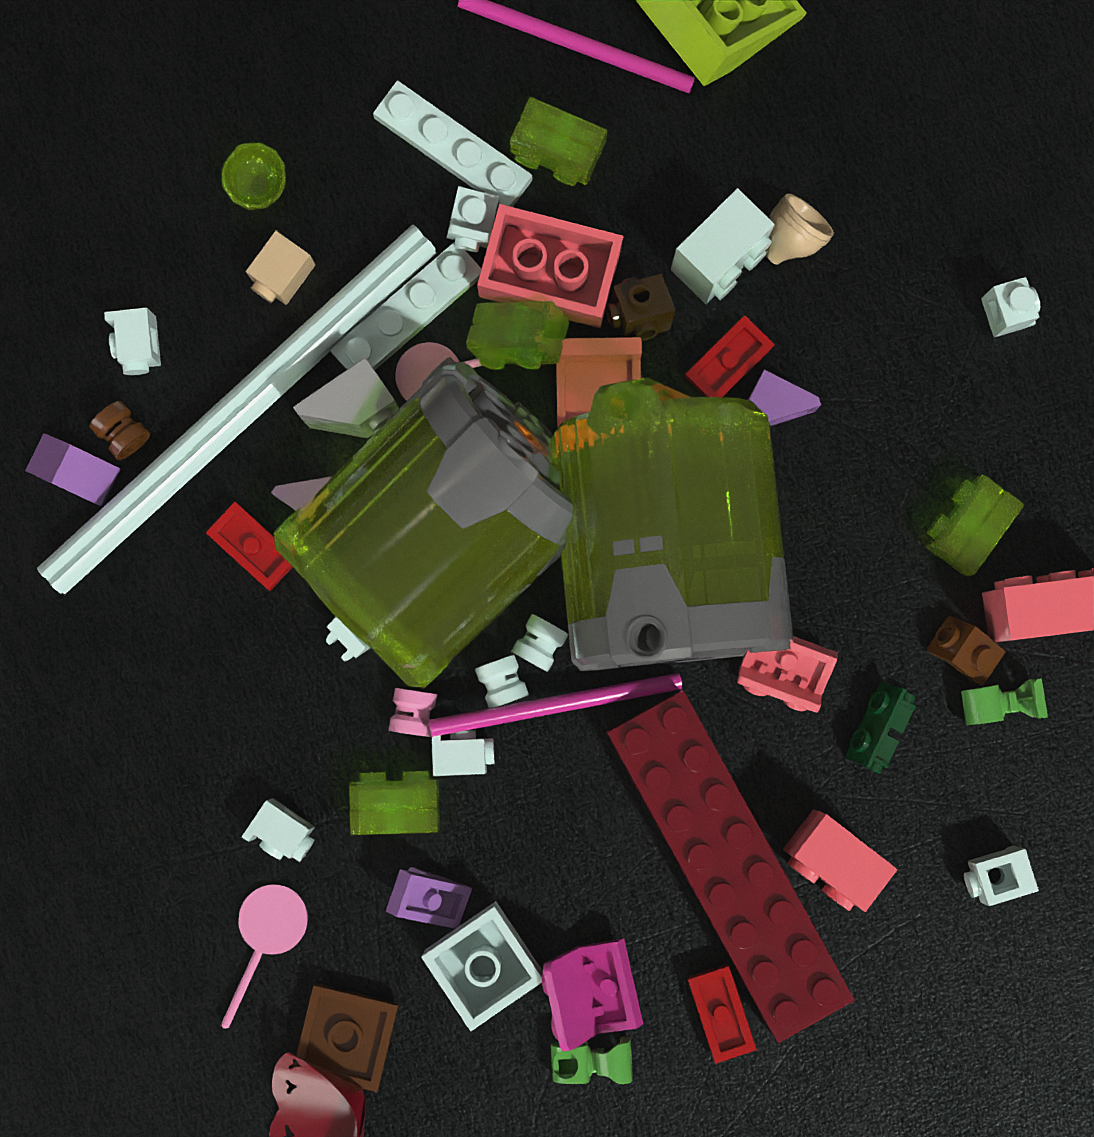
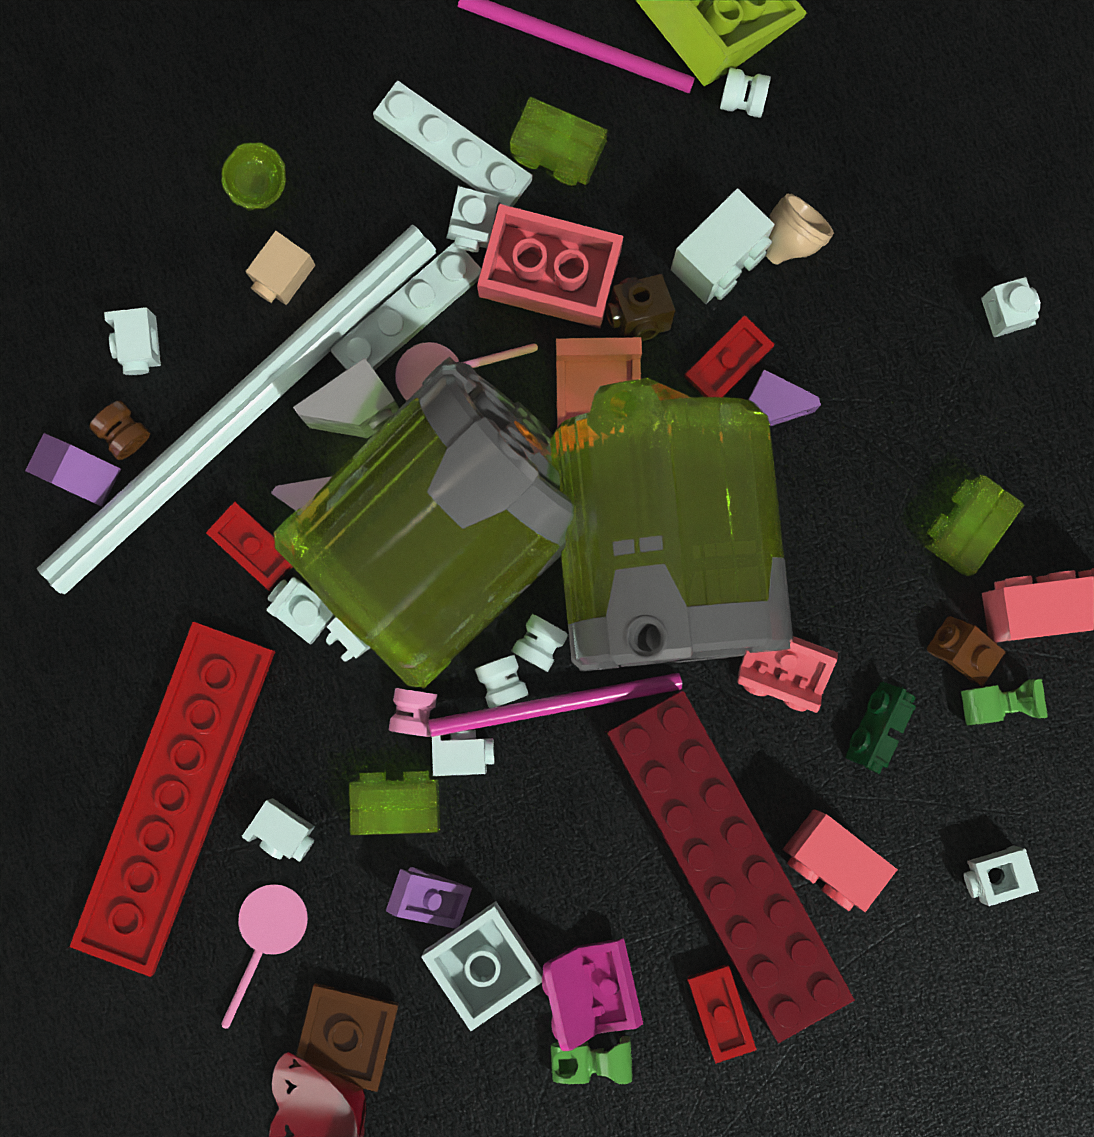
(172, 799): none -> red plate
(299, 609): none -> light aqua bracket
(517, 334): clear neon green brick -> none
(736, 88): none -> light aqua wheel

